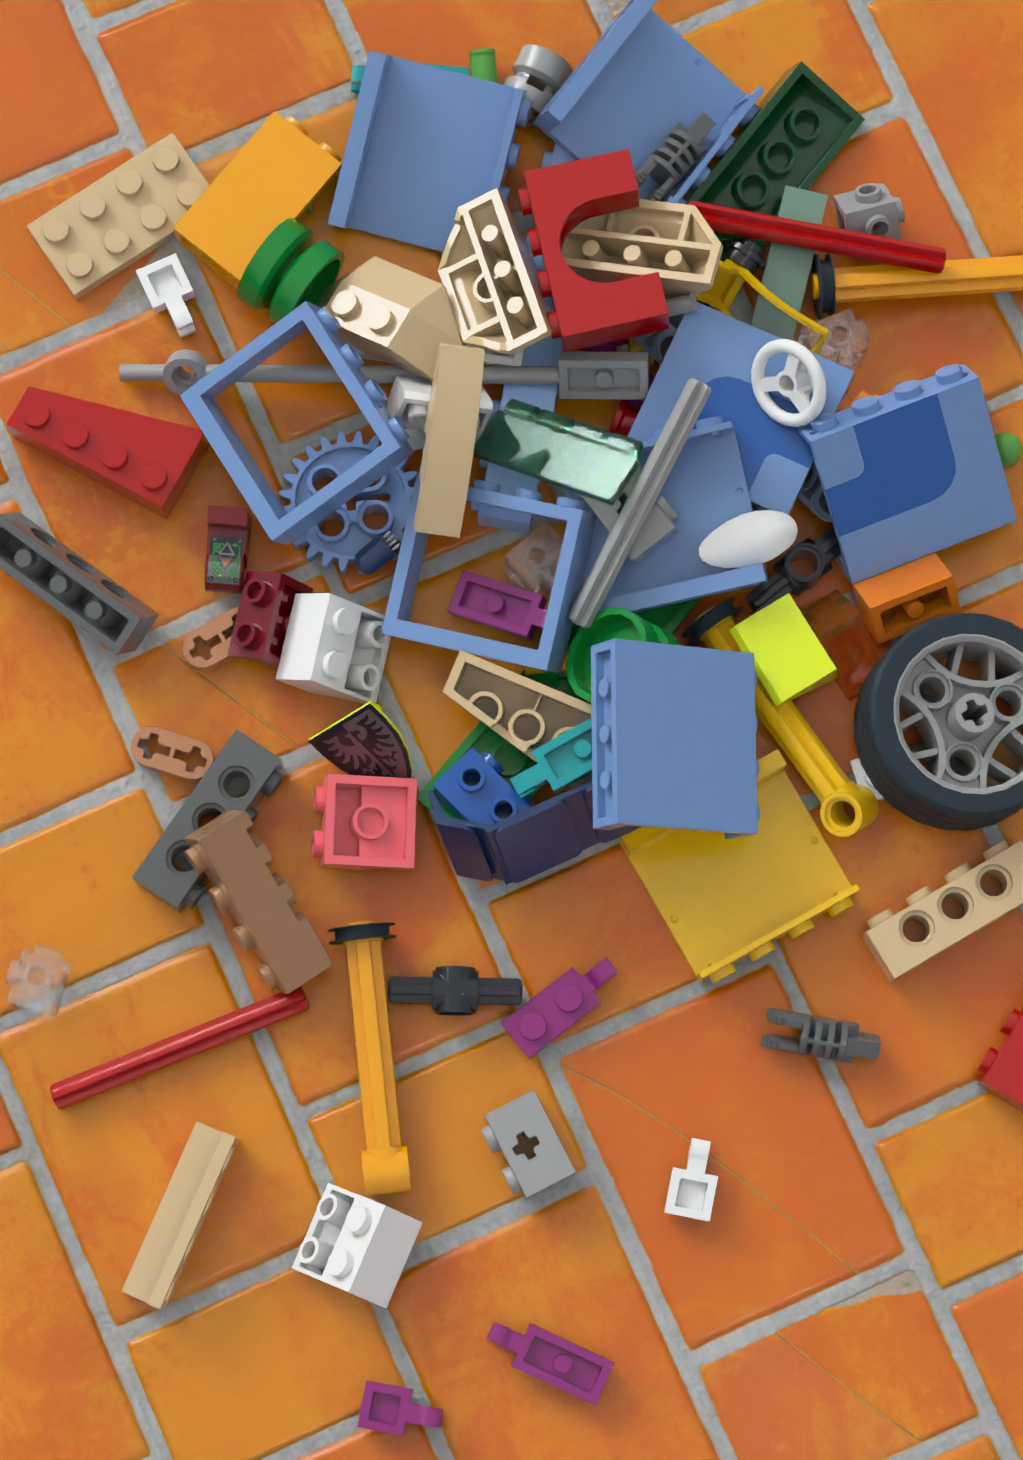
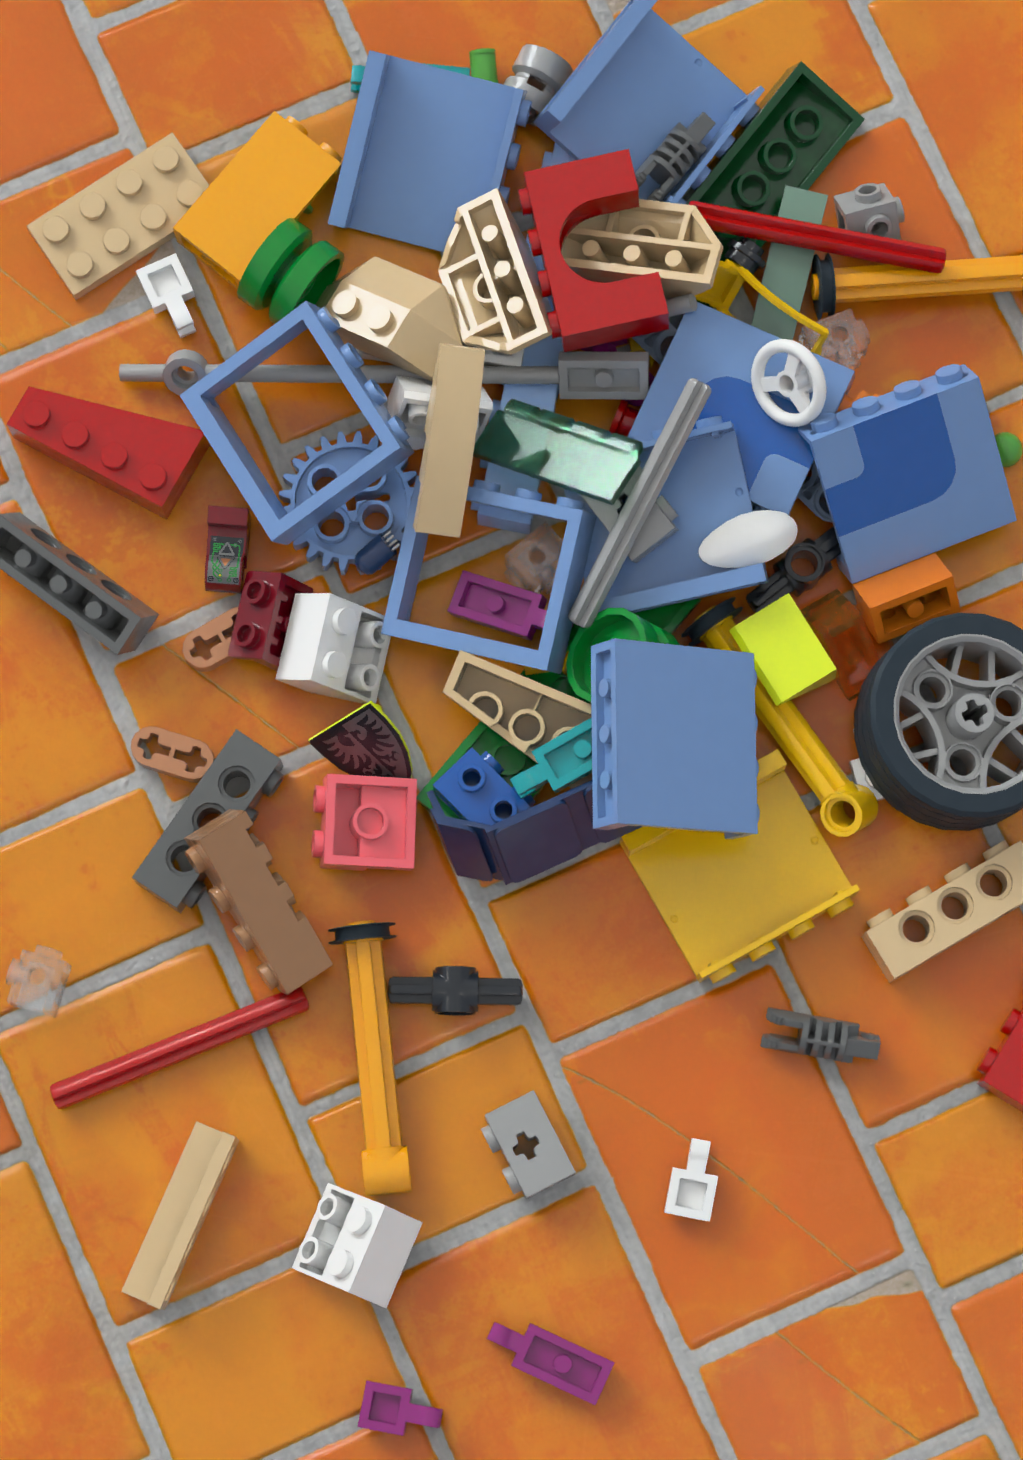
(557, 1008): magenta plate -> none

